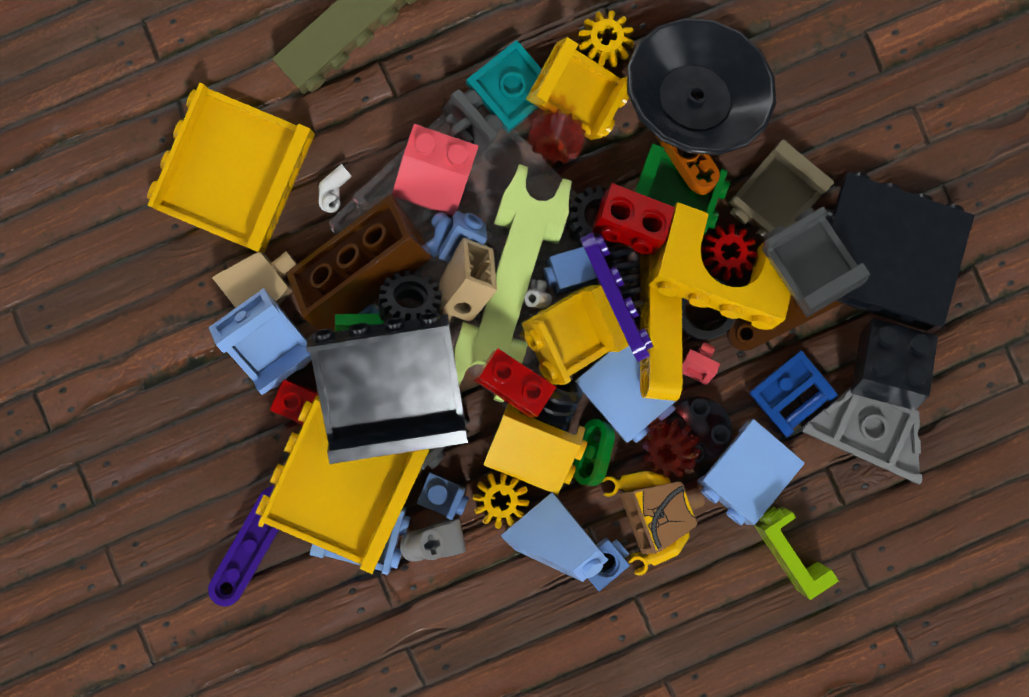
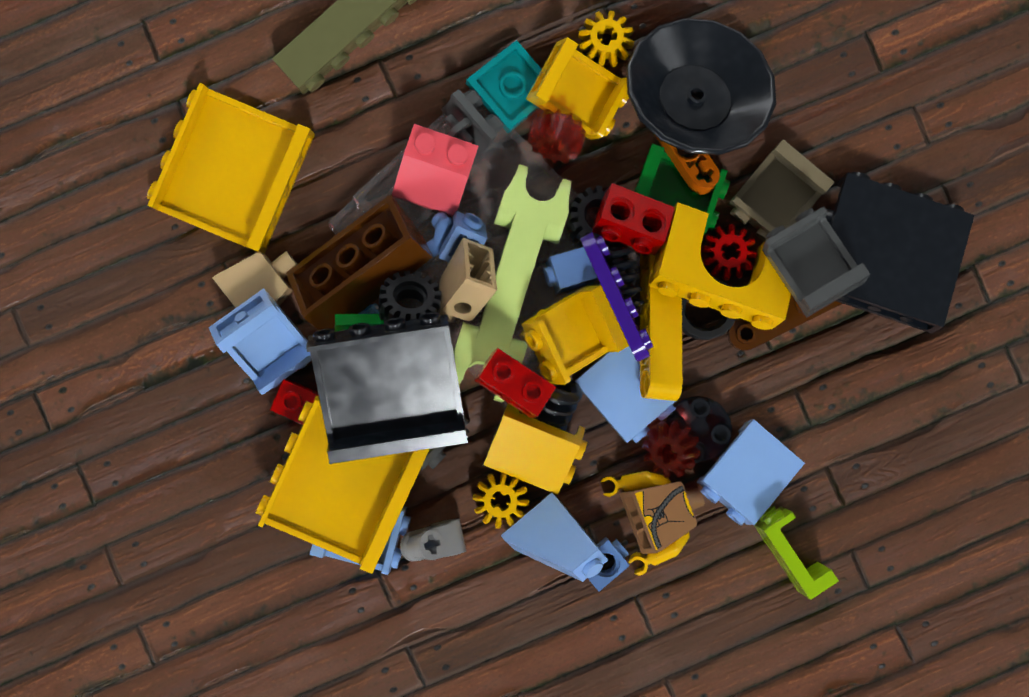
(242, 557): dark purple plate -> none
(329, 189): white arm -> none
(443, 496): medium blue bracket -> none
(536, 295): white arm -> none
(595, 460): green plate -> none
(699, 364): coral tile -> none
(787, 384): blue plate -> none
(872, 432): light grey wing -> none
(894, 364): black brick -> none

